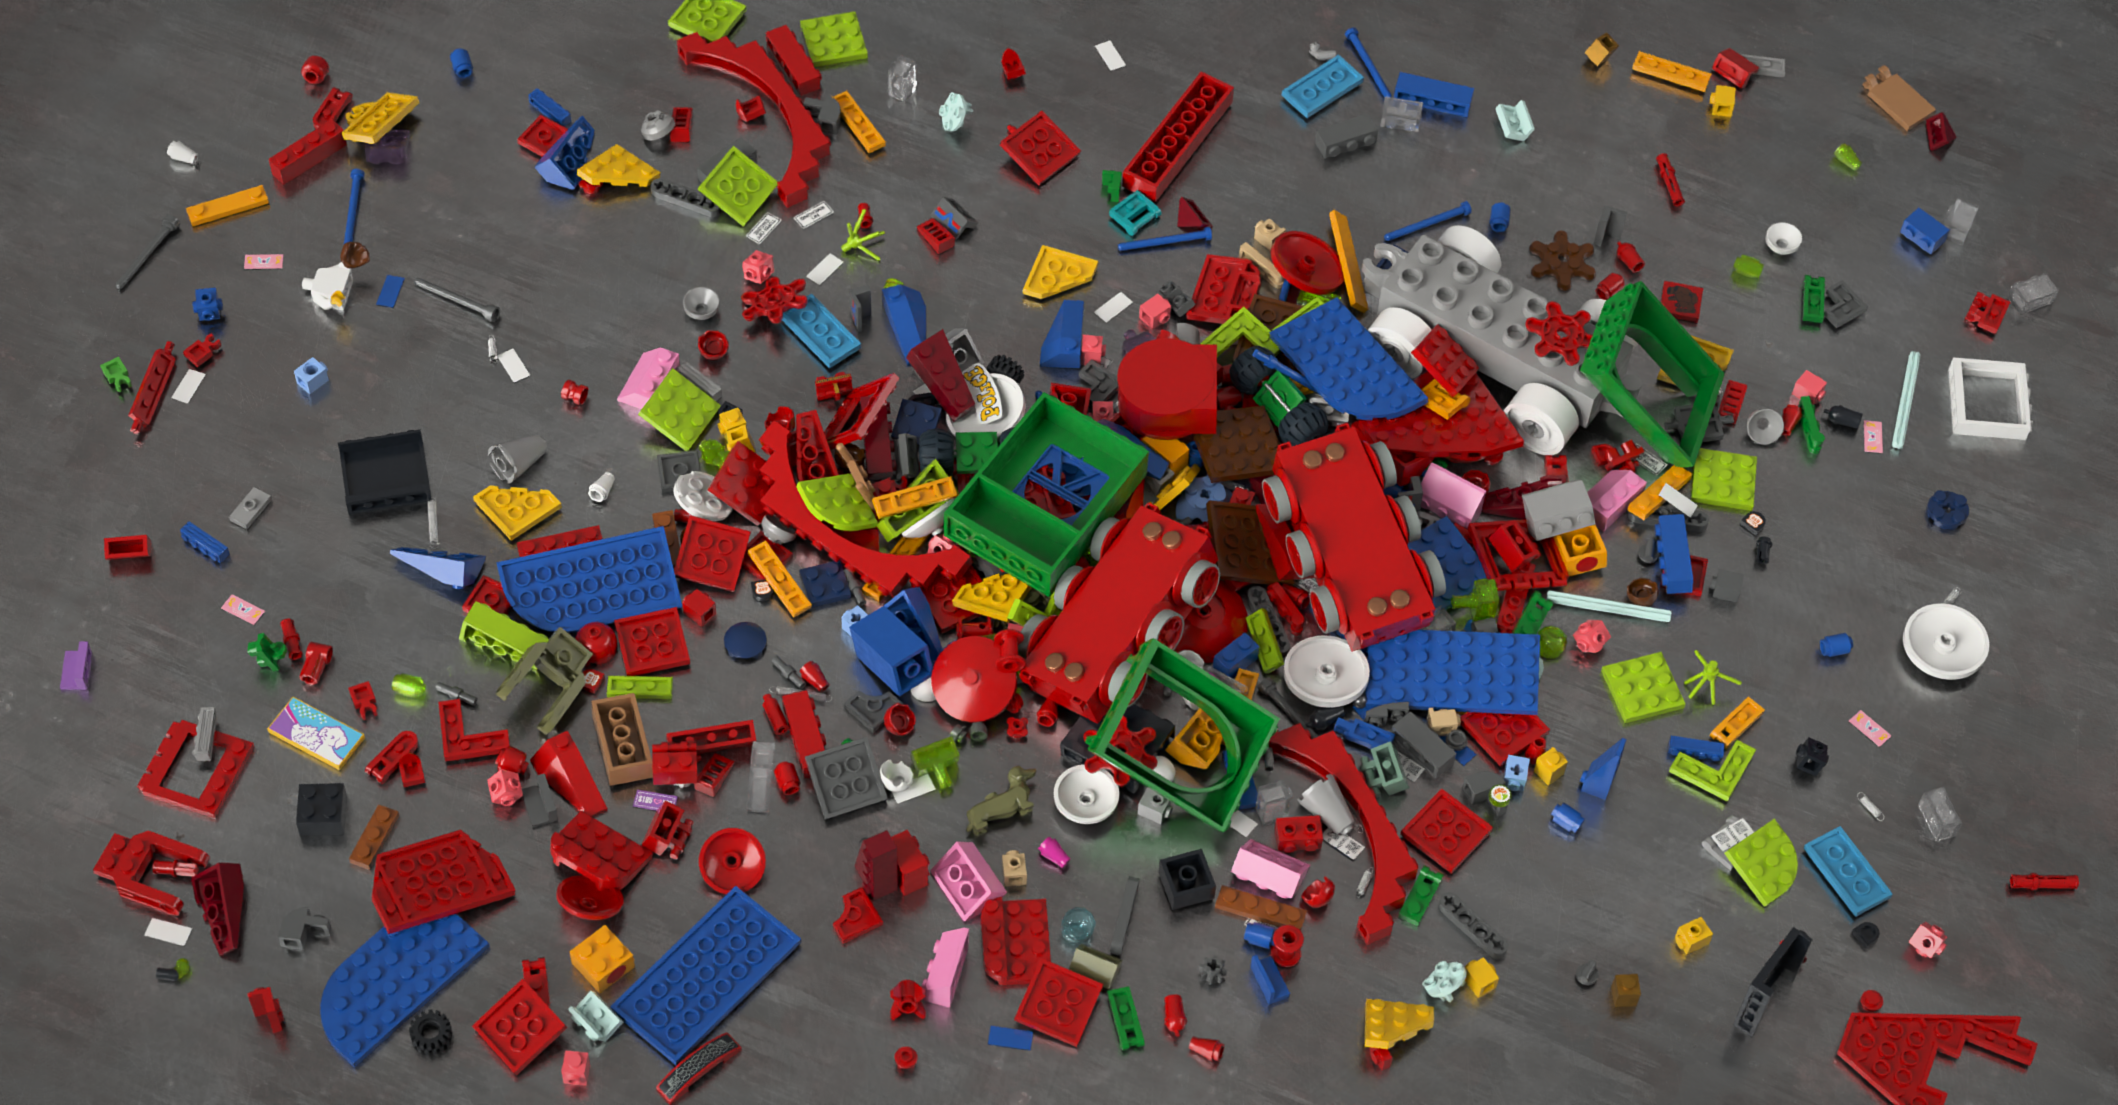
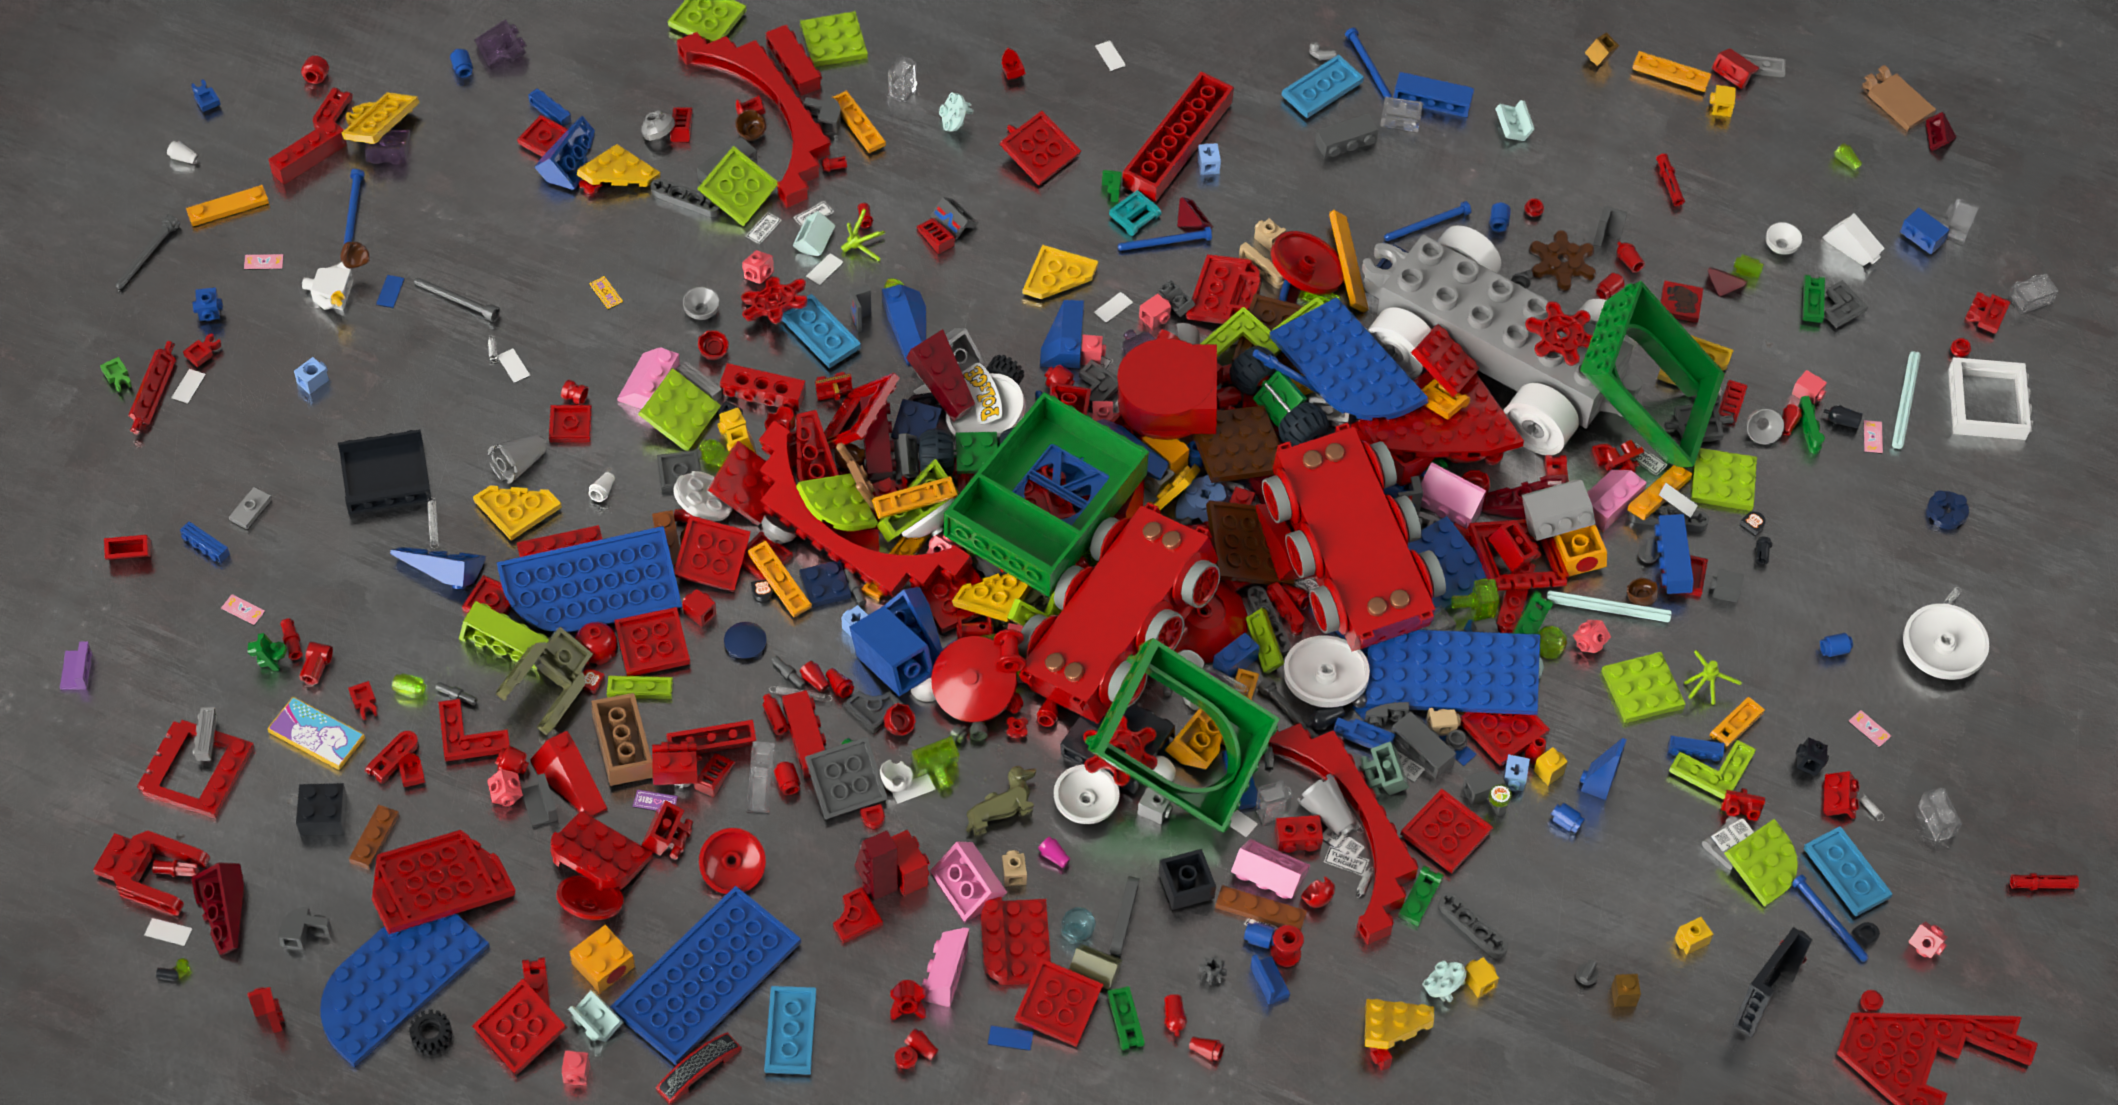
(205, 97): none -> blue plate
(501, 44): none -> clear purple plate
(570, 423): none -> red tile
(606, 292): none -> yellow sticker
(750, 125): none -> reddish brown hair
(762, 387): none -> red brick
(790, 1030): none -> dark azure plate
(814, 234): none -> light aqua brick
(833, 163): none -> red pin
(841, 684): none -> red cone
(873, 816): none -> red tile
(921, 1044): none -> red cone
(1059, 375): none -> red head
(1209, 155): none -> light blue brick
(1341, 860): none -> white sticker
(1523, 278): none -> dark grey plate
(1534, 207): none -> red plate
(1724, 281): none -> dark red slope
(1743, 803): none -> red hips
(1800, 882): none -> blue bar
(1841, 794): none -> red bracket
(1854, 240): none -> white slope
(1961, 347): none -> red plate

